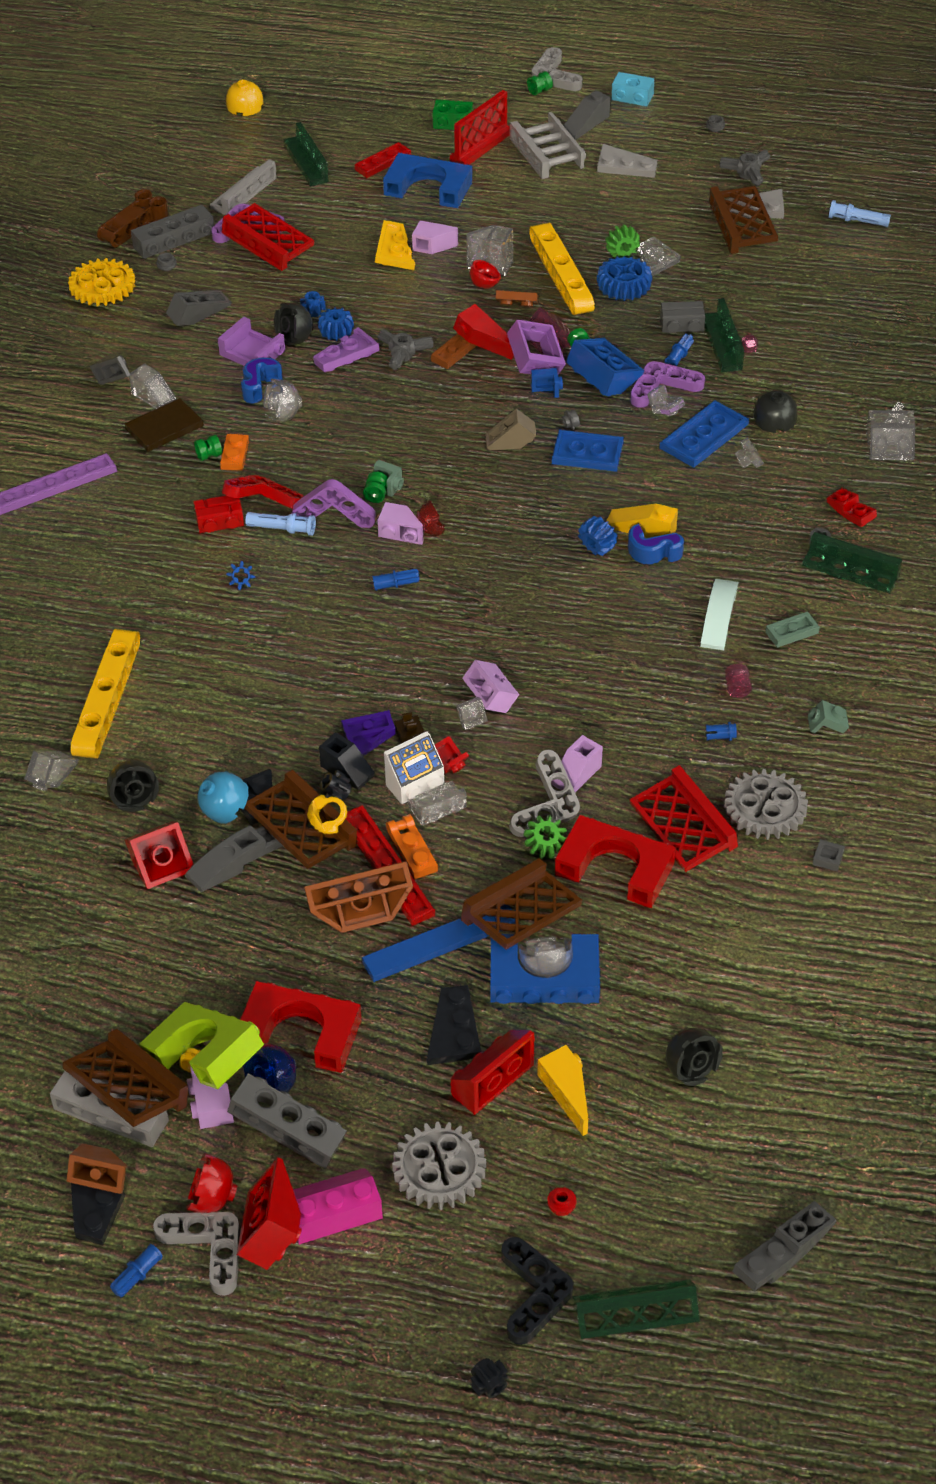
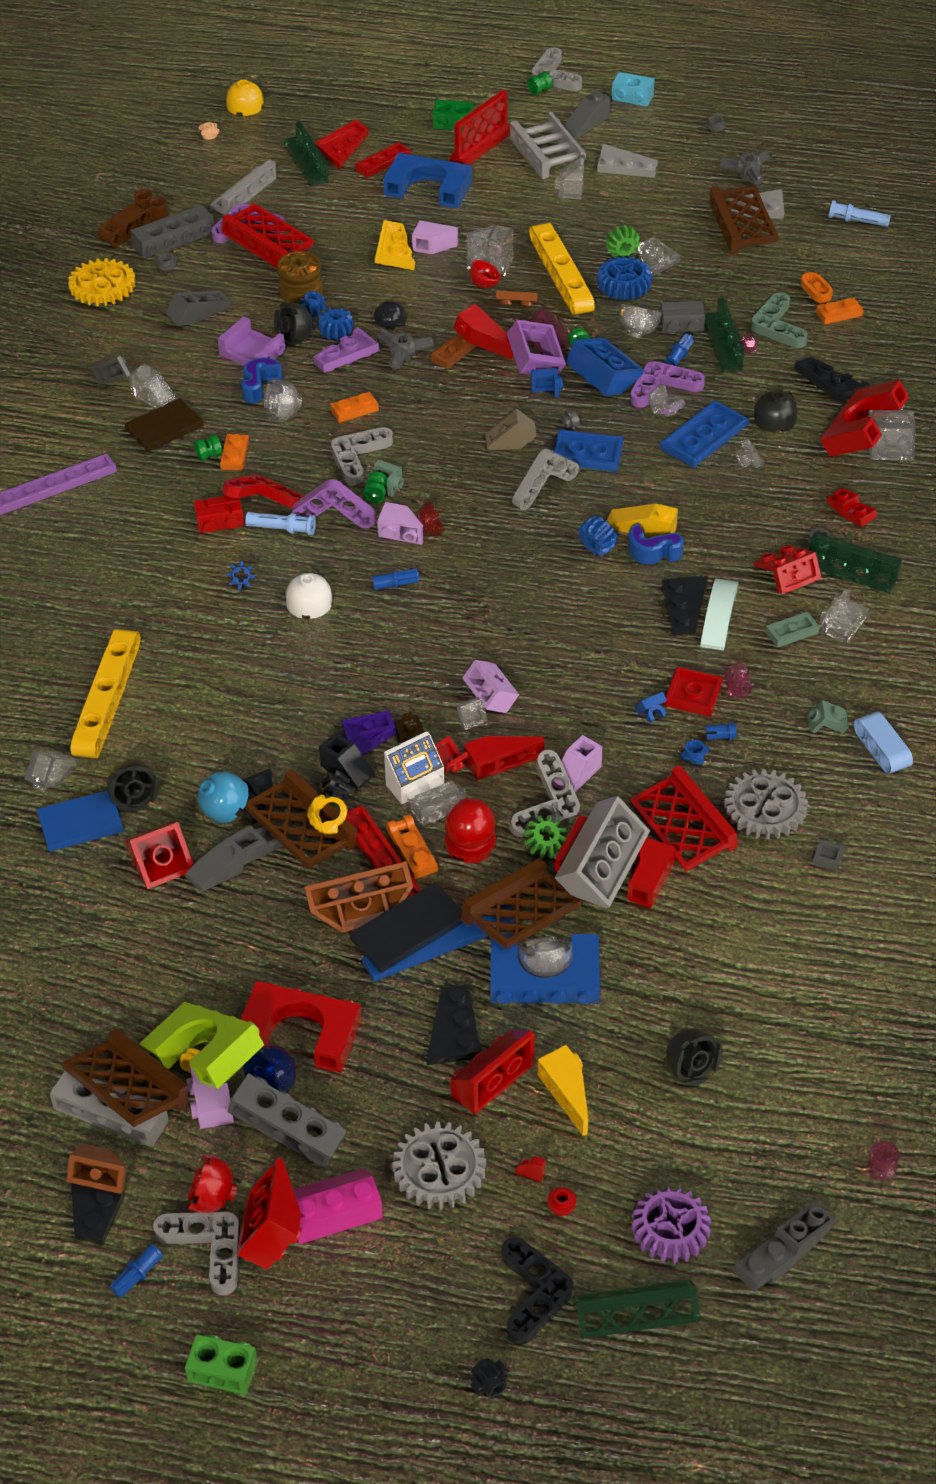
(79, 820): none -> blue tile
(209, 130): none -> light nougat plate
(218, 1371): none -> bright green brick
(298, 275): none -> pearl gold wheel
(308, 596): none -> white cylinder
(342, 143): none -> red wing
(354, 407): none -> orange plate
(382, 439): none -> light grey beam
(390, 314): none -> black hair
(407, 927): none -> black tile
(470, 830): none -> red tile
(500, 753): none -> red slope
(532, 1168): none -> red tile
(539, 474): none -> light grey beam
(571, 179): none -> clear slope
(603, 852): none -> light grey slope
(638, 320): none -> clear cylinder
(652, 704): none -> blue tile
(667, 1237): none -> medium lavender gear
(683, 602): none -> black wing
(693, 691): none -> red tile
(694, 752): none -> blue plate
(766, 323): none -> sand green beam
(791, 567): none -> red bracket
(816, 287): none -> orange plate
(832, 383): none -> black wing
(839, 310): none -> orange plate
(843, 617): none -> clear bracket
(852, 427): none -> red arch
(883, 742): none -> light blue beam
(883, 1161): none -> clear pink wheel

